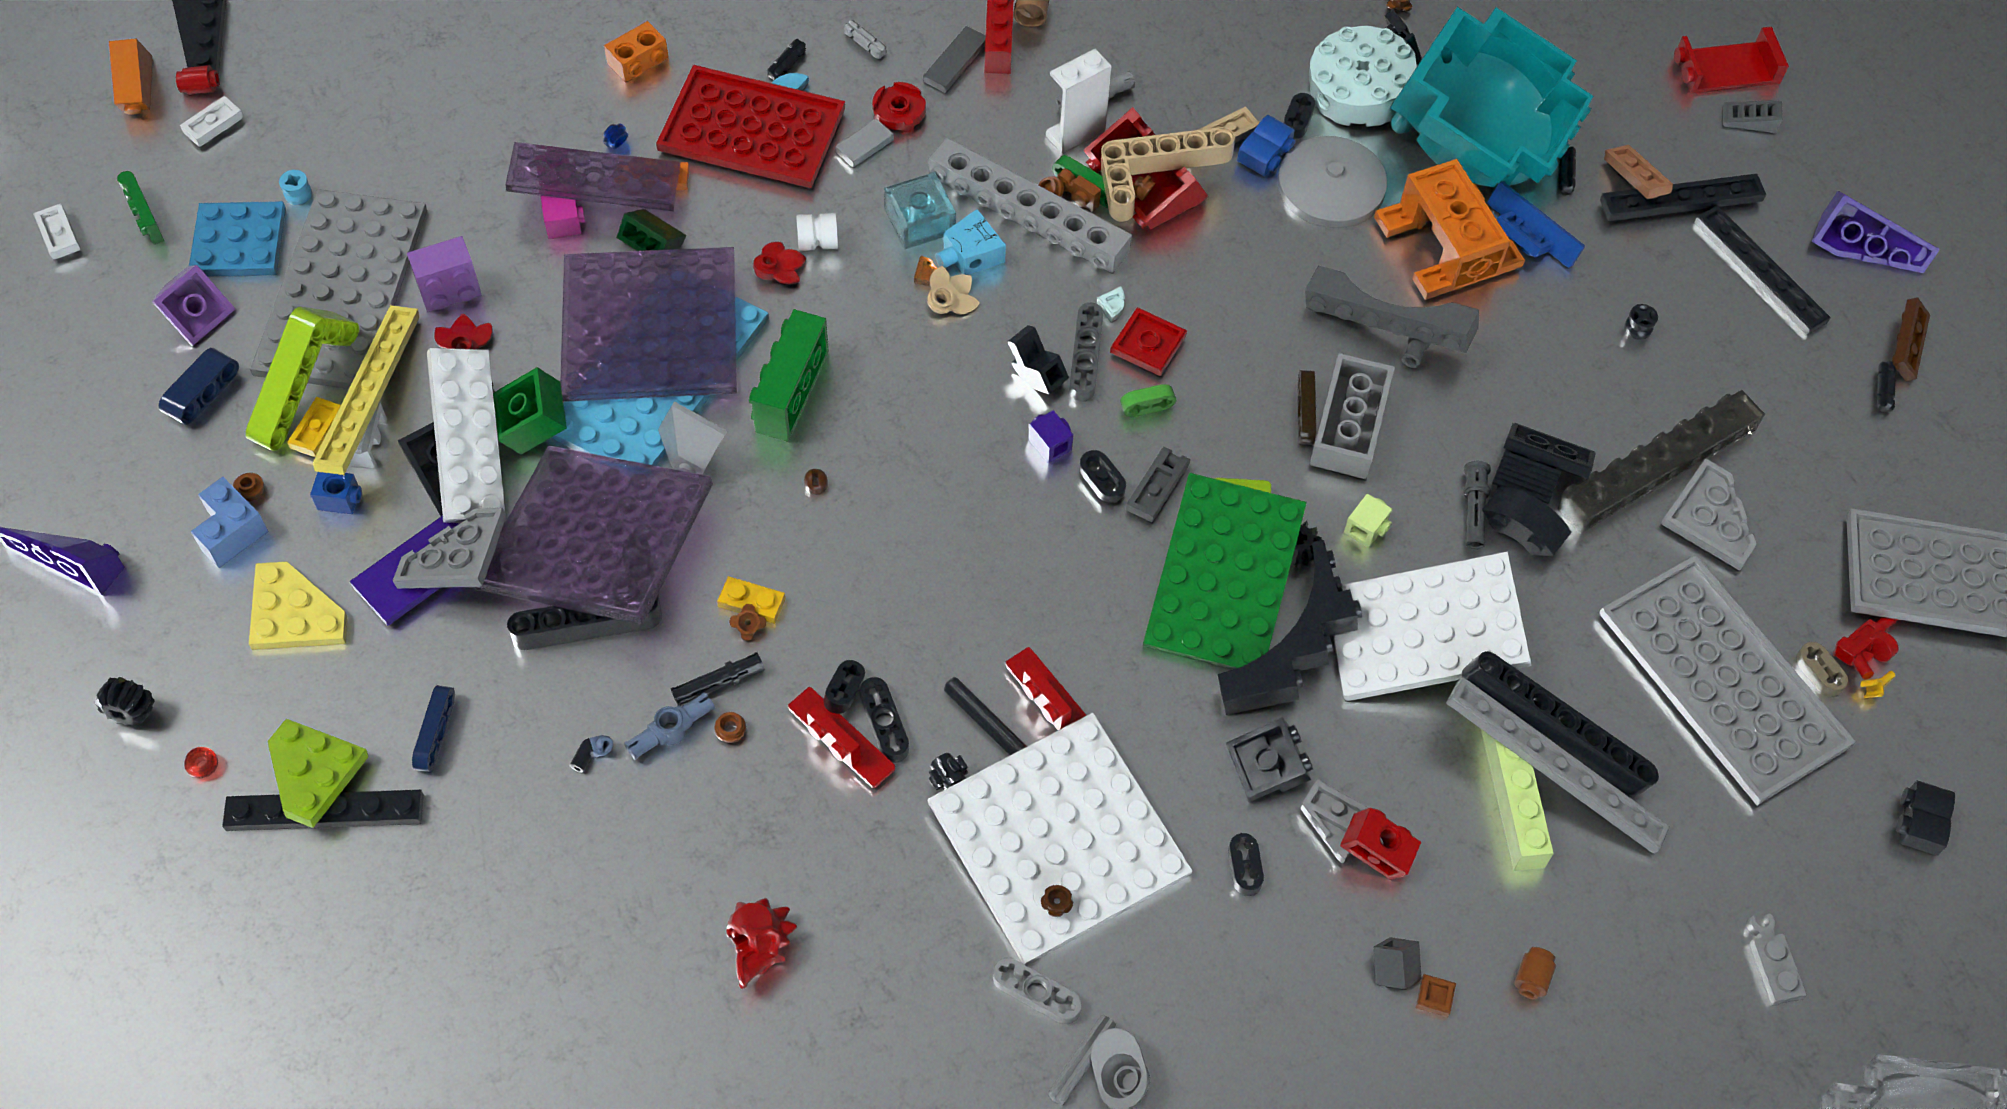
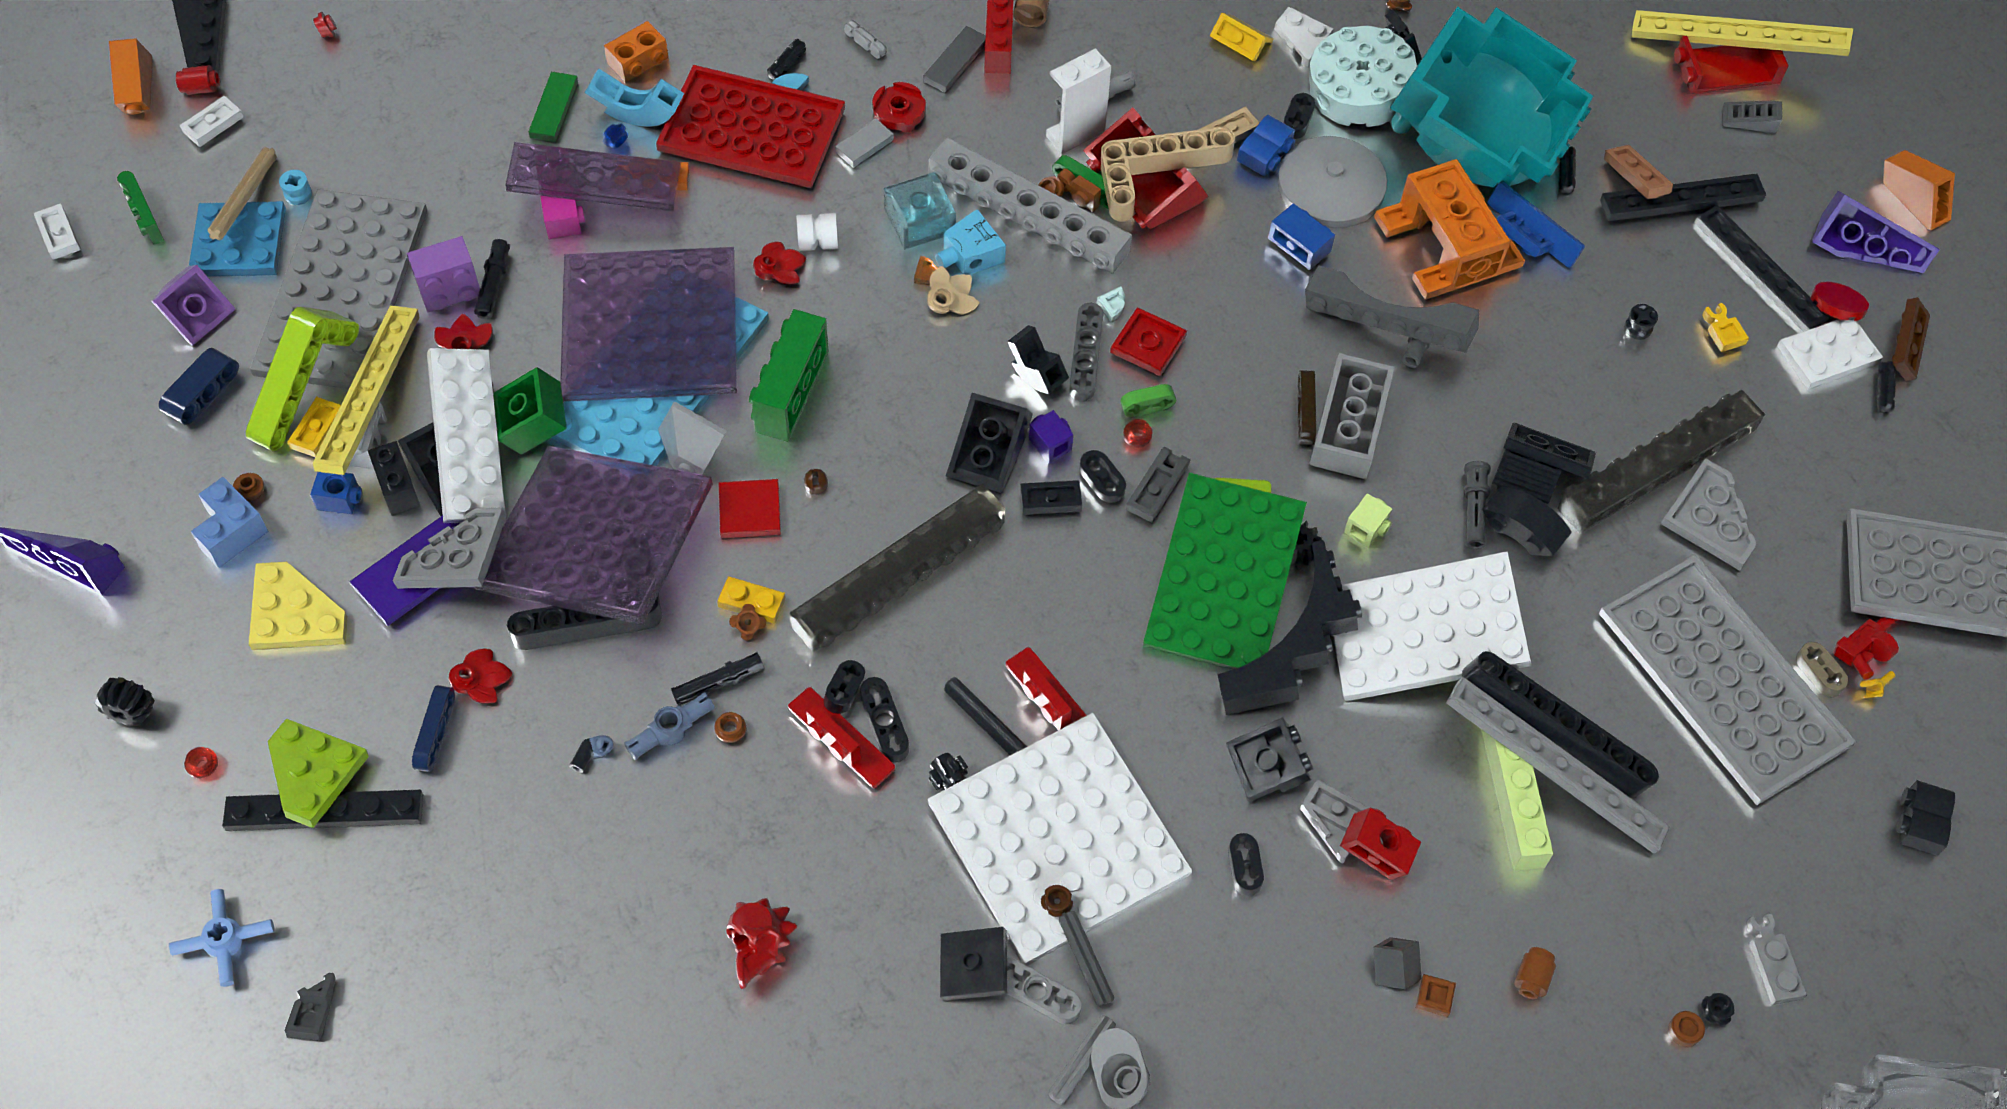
(221, 937): none -> light blue bar
(242, 193): none -> tan axle
(311, 1010): none -> dark grey slope
(325, 25): none -> red plate
(393, 478): none -> black brick
(483, 676): none -> red plate
(494, 268): none -> black pin
(553, 106): none -> green tile
(633, 105): none -> medium azure arch
(648, 232): dark green brick -> none
(749, 508): none -> red tile
(897, 568): none -> clear smoke brick
(973, 963): none -> black plate
(989, 442): none -> black slope
(1051, 497): none -> black plate
(1086, 958): none -> dark grey axle
(1137, 426): none -> clear red plate
(1143, 187): dark orange plate -> none
(1240, 36): none -> yellow panel
(1301, 33): none -> white wing
(1301, 236): none -> blue brick
(1686, 1028): none -> dark orange tile
(1721, 1001): none -> black plate
(1724, 331): none -> yellow plate
(1743, 33): none -> light yellow plate
(1829, 352): none -> white plate
(1839, 301): none -> red tile
(1921, 187): none -> orange slope

